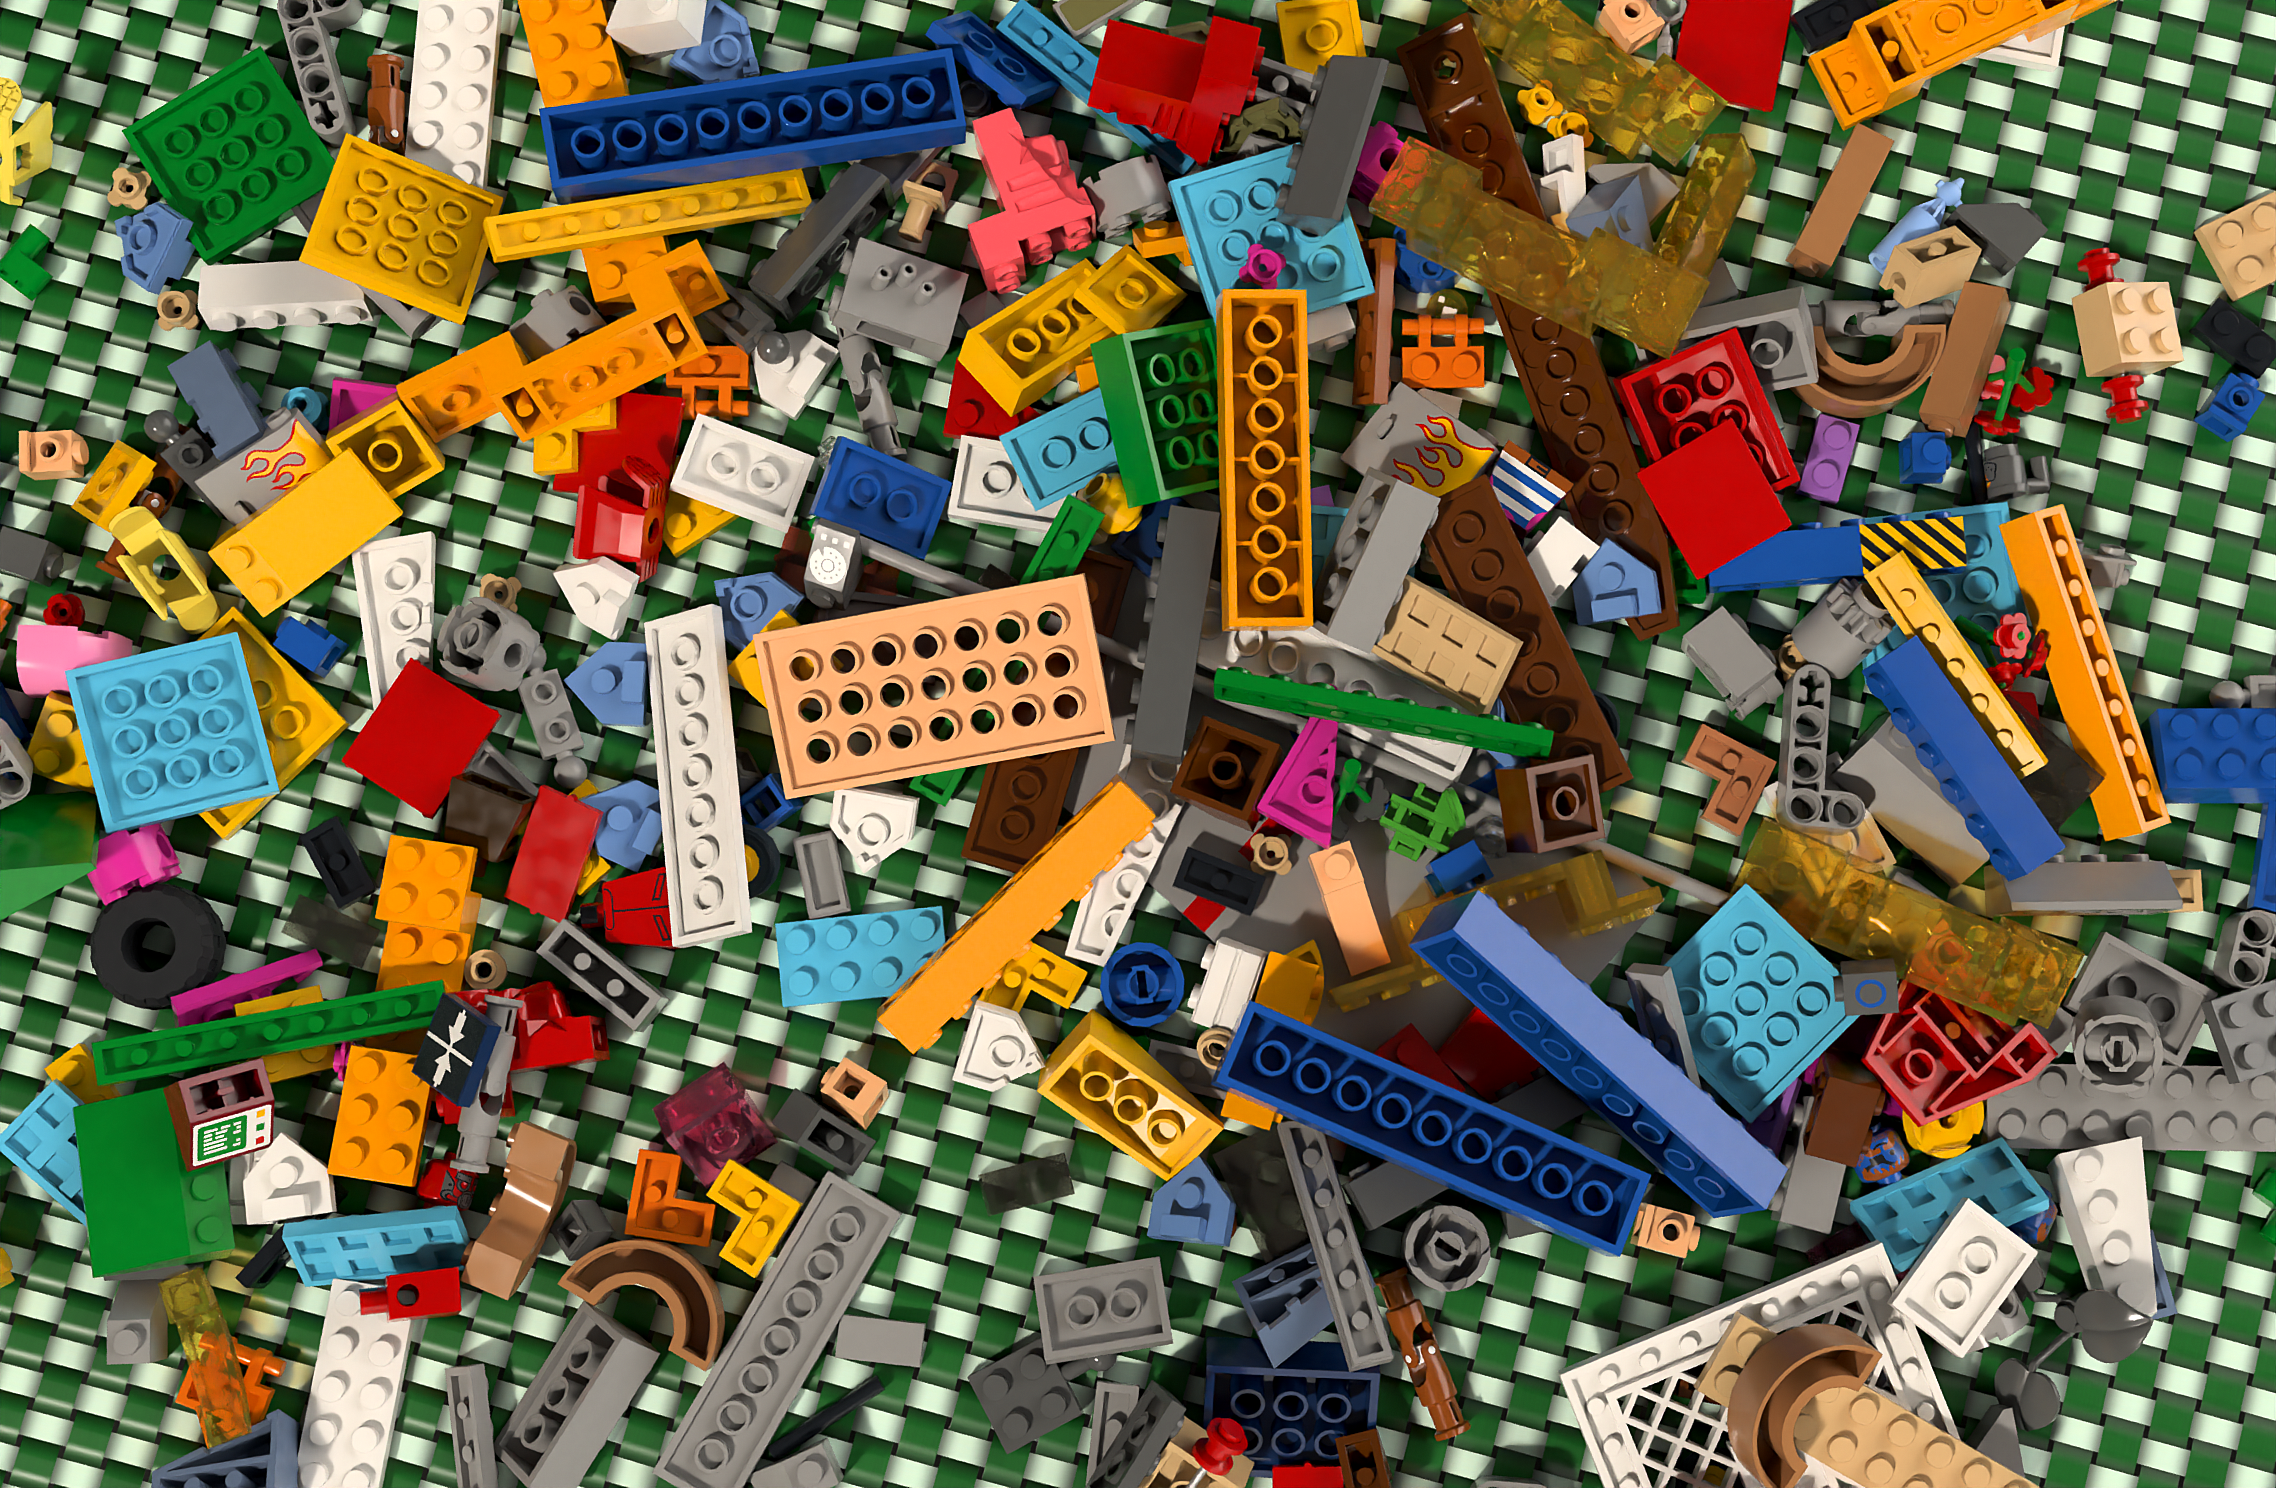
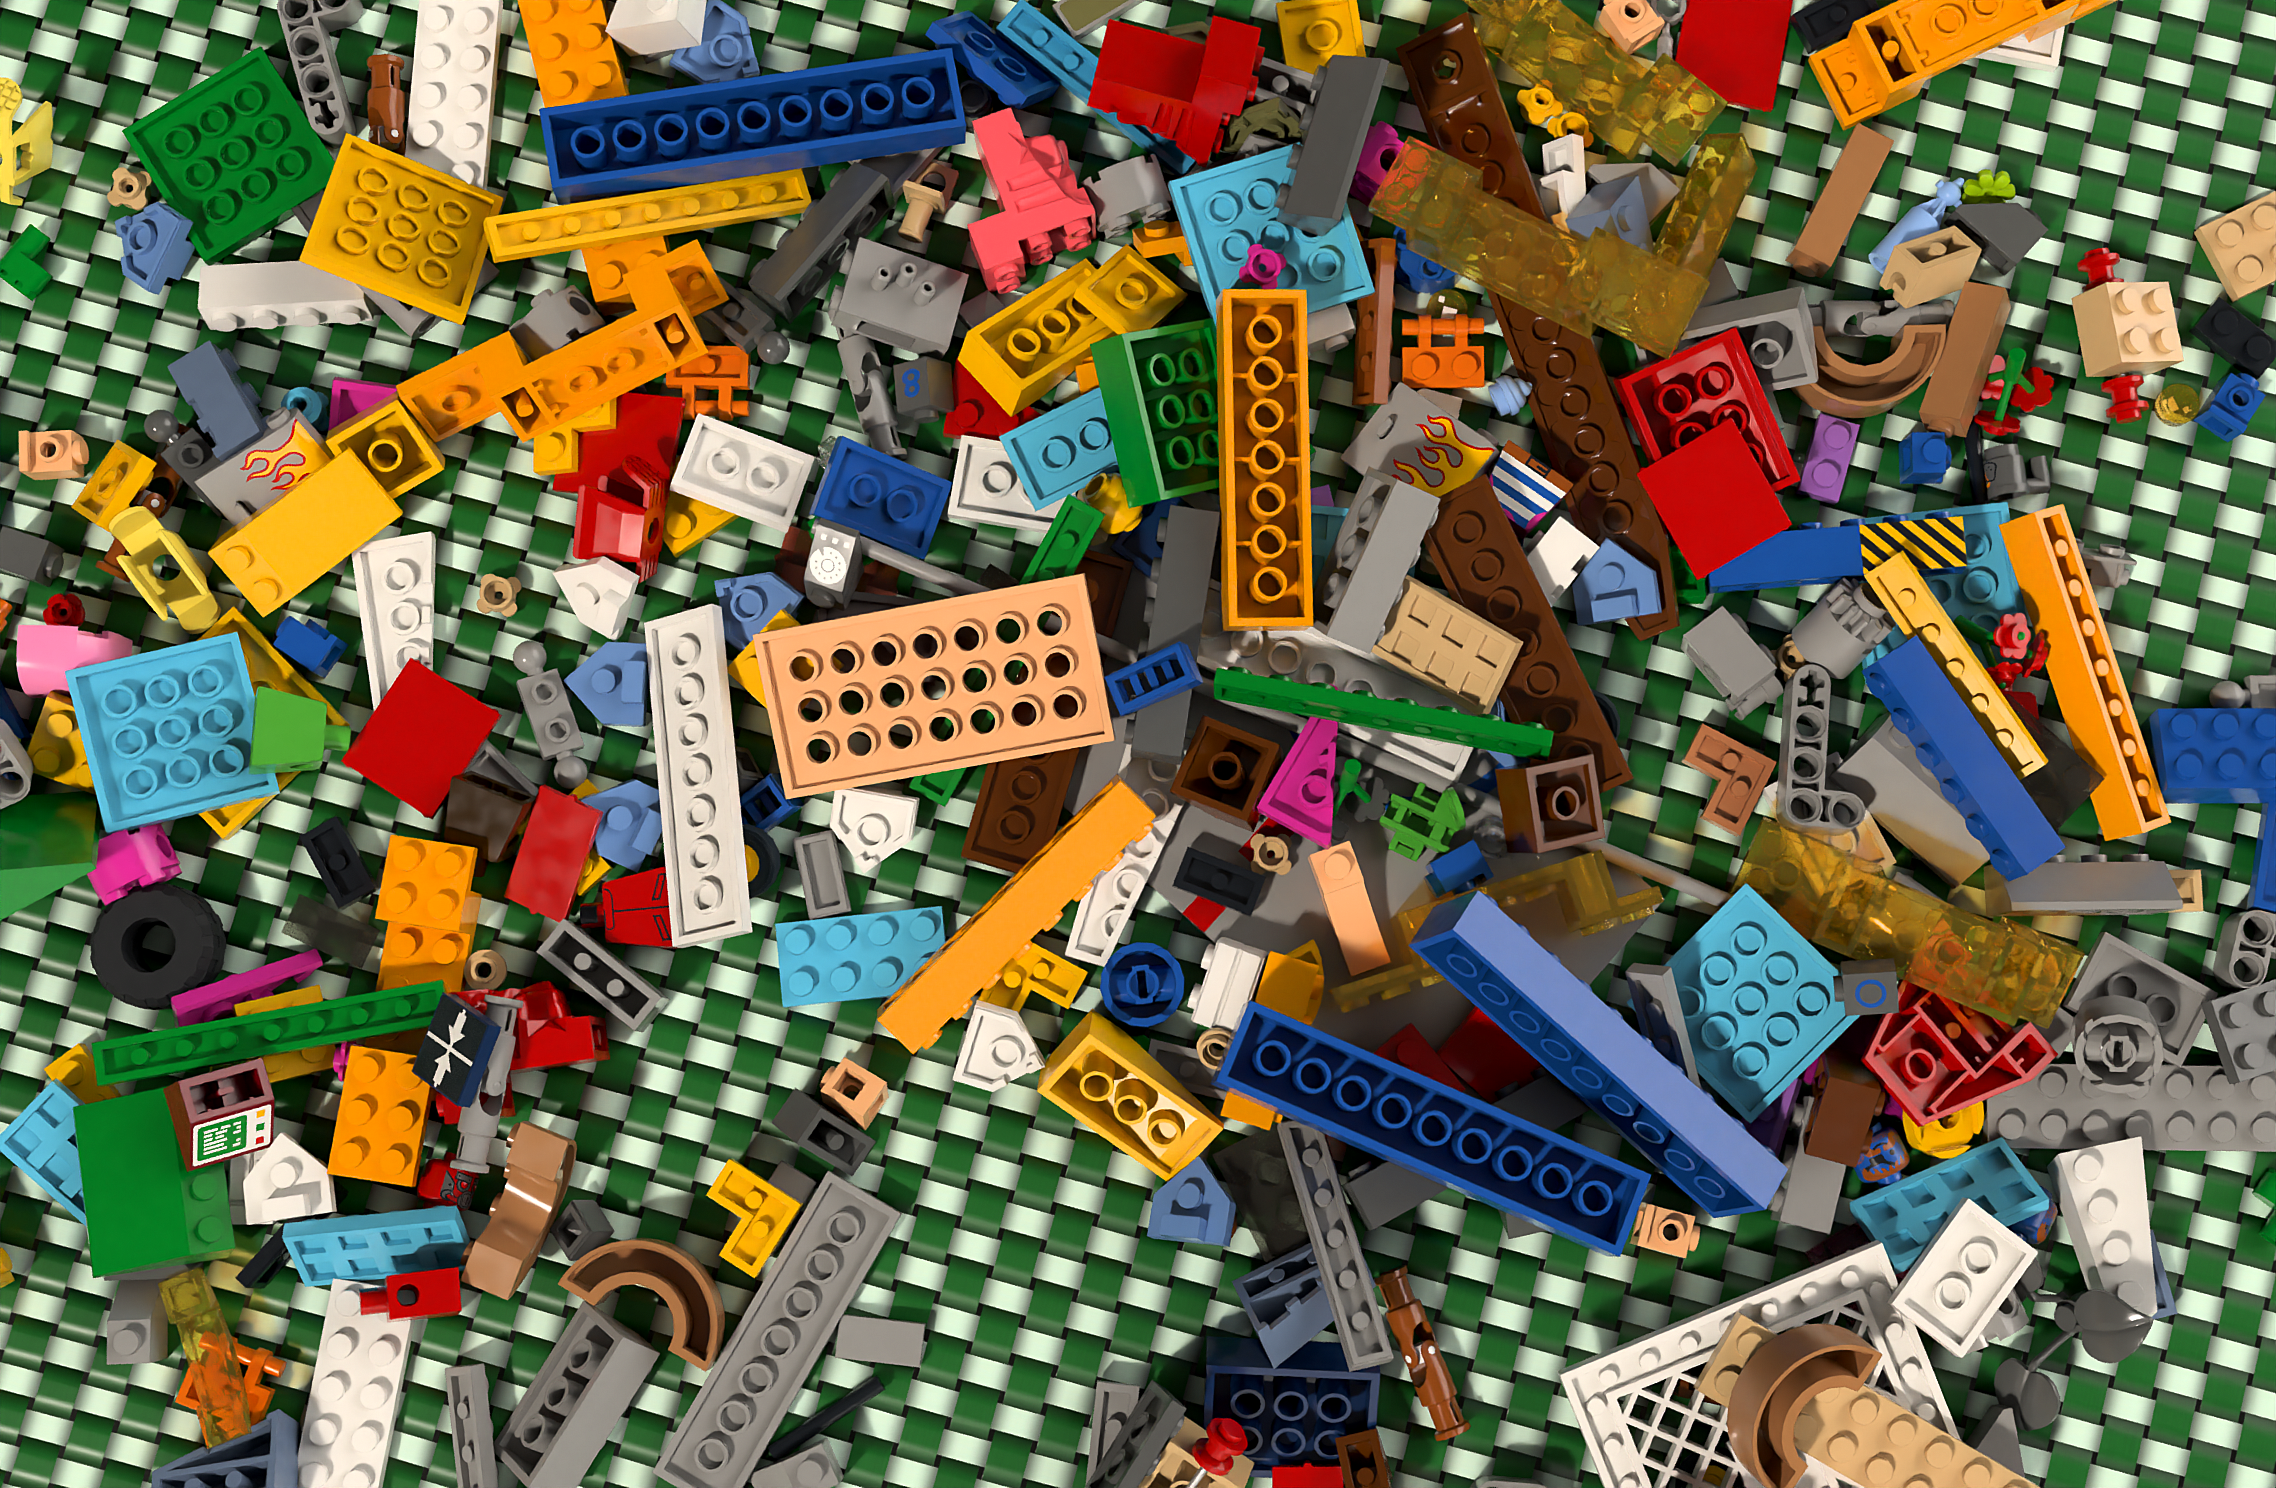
(166, 307): tan plate -> none
(291, 733): none -> bright green torso
(487, 644): light grey brick -> none
(656, 1209): orange plate -> none
(714, 1123): clear pink slope -> none
(796, 379): white plate -> none
(924, 389): none -> dark grey brick
(1026, 1184): clear smoke slope -> none
(1028, 1396): dark grey plate -> none
(1102, 1310): light grey plate -> none
(1148, 664): none -> blue slope
(1445, 1247): light grey brick -> none
(1509, 394): none -> light blue plate
(1988, 188): none -> lime plant
(2176, 405): none -> clear yellow tile

